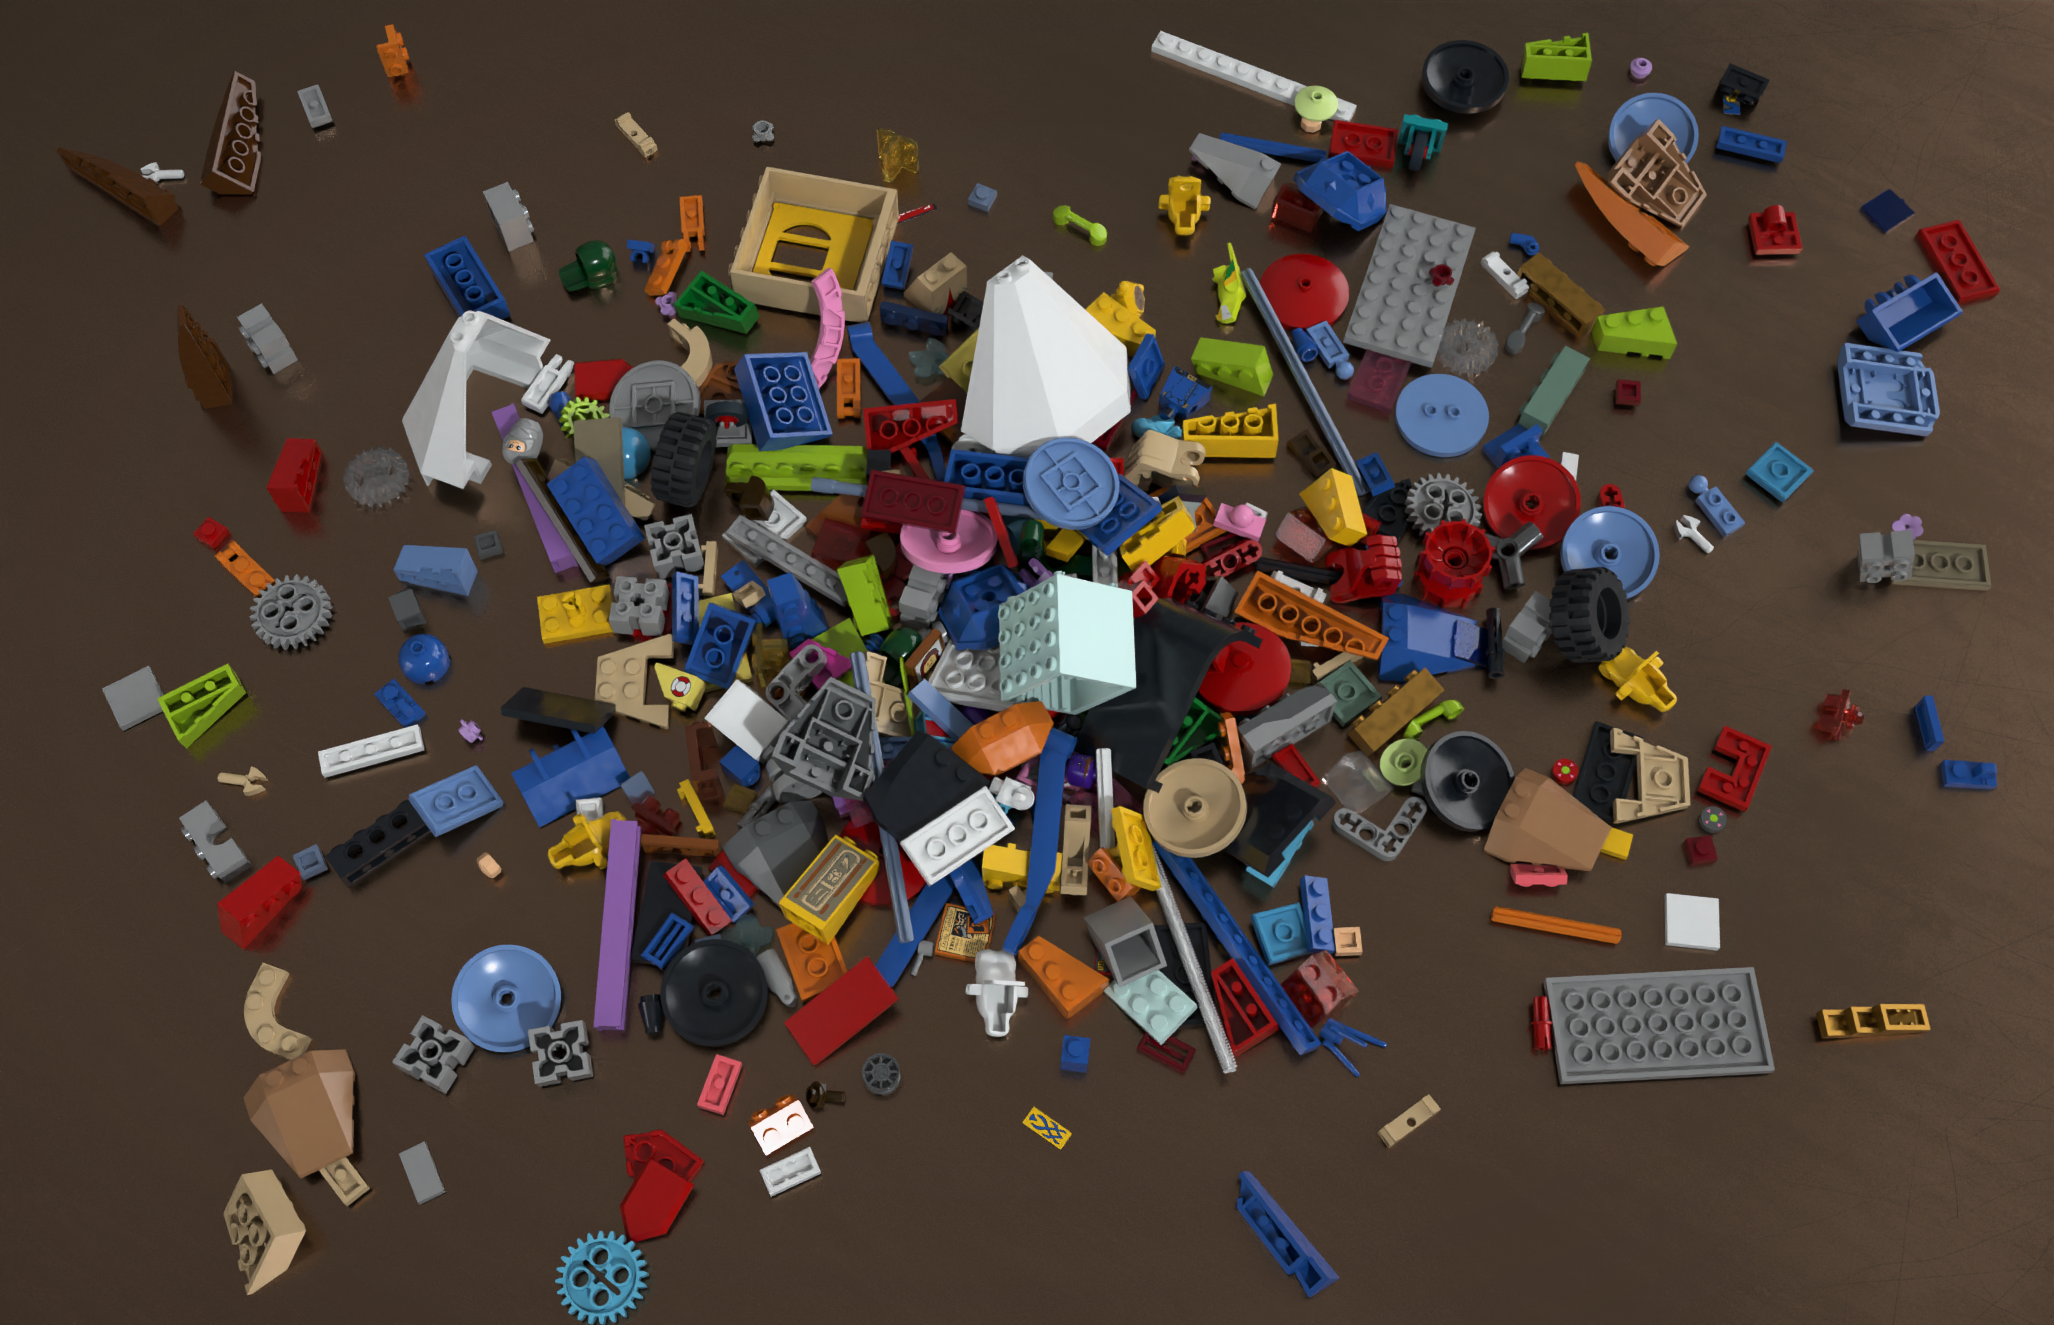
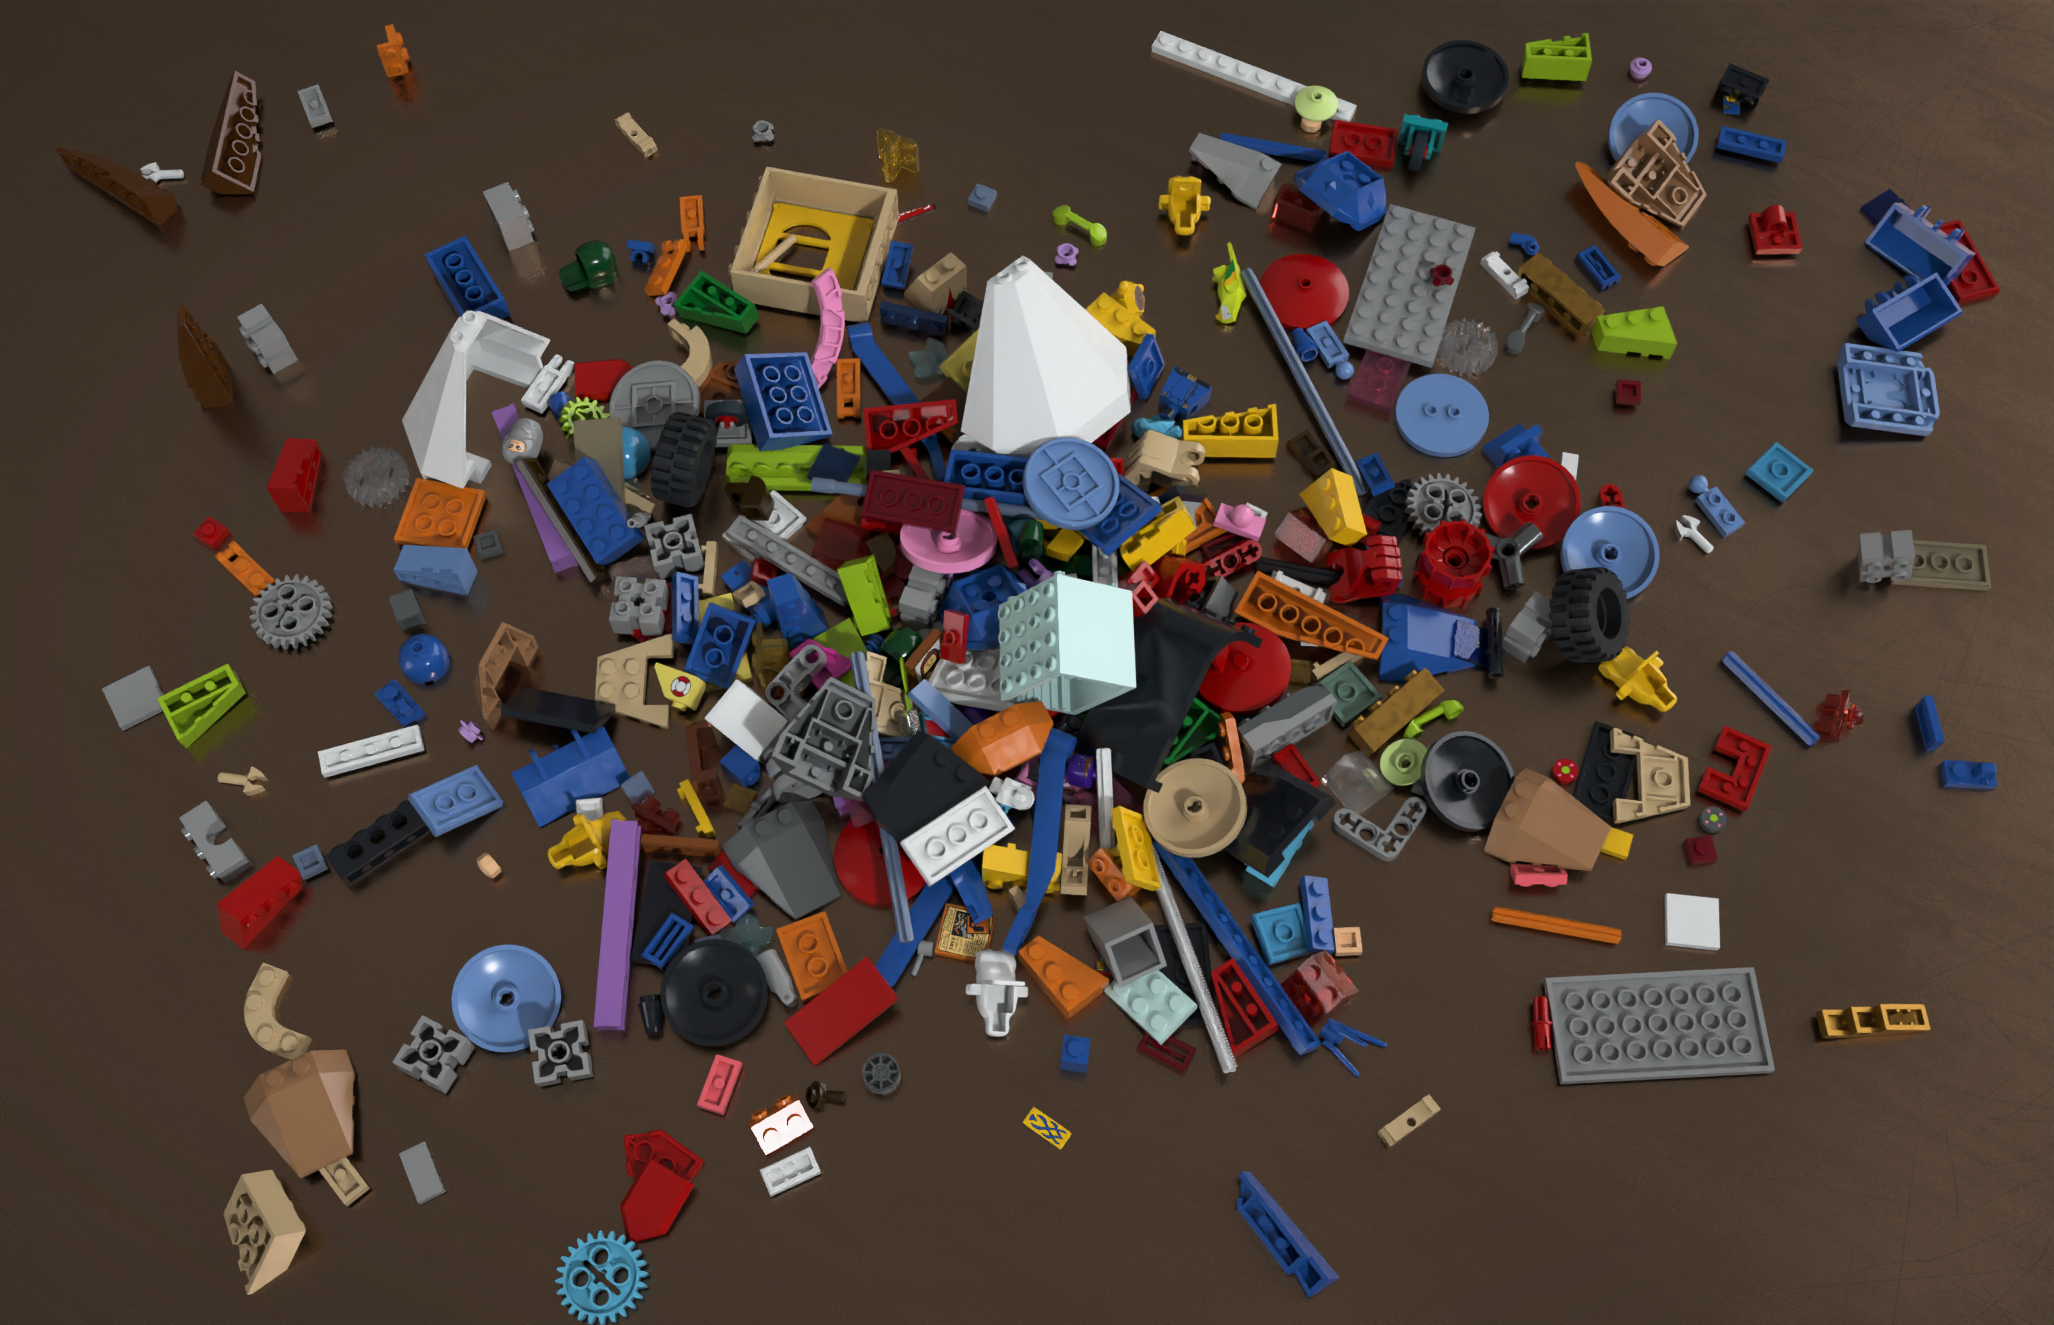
(440, 515): none -> orange plate
(506, 646): none -> medium nougat wedge
(575, 613): yellow plate -> none
(639, 519): none -> light grey bar
(762, 571): none -> red tile
(774, 254): none -> tan bar
(830, 888): slope -> none
(833, 464): none -> clear blue piece
(908, 722): none -> clear tile
(954, 636): none -> red plate
(1066, 249): none -> lavender plate
(1233, 364): lime wedge -> none
(1554, 389): sand green brick -> none
(1594, 268): none -> blue tile
(1771, 698): none -> blue axle
(1914, 524): lavender plant -> none
(1918, 245): none -> blue piece

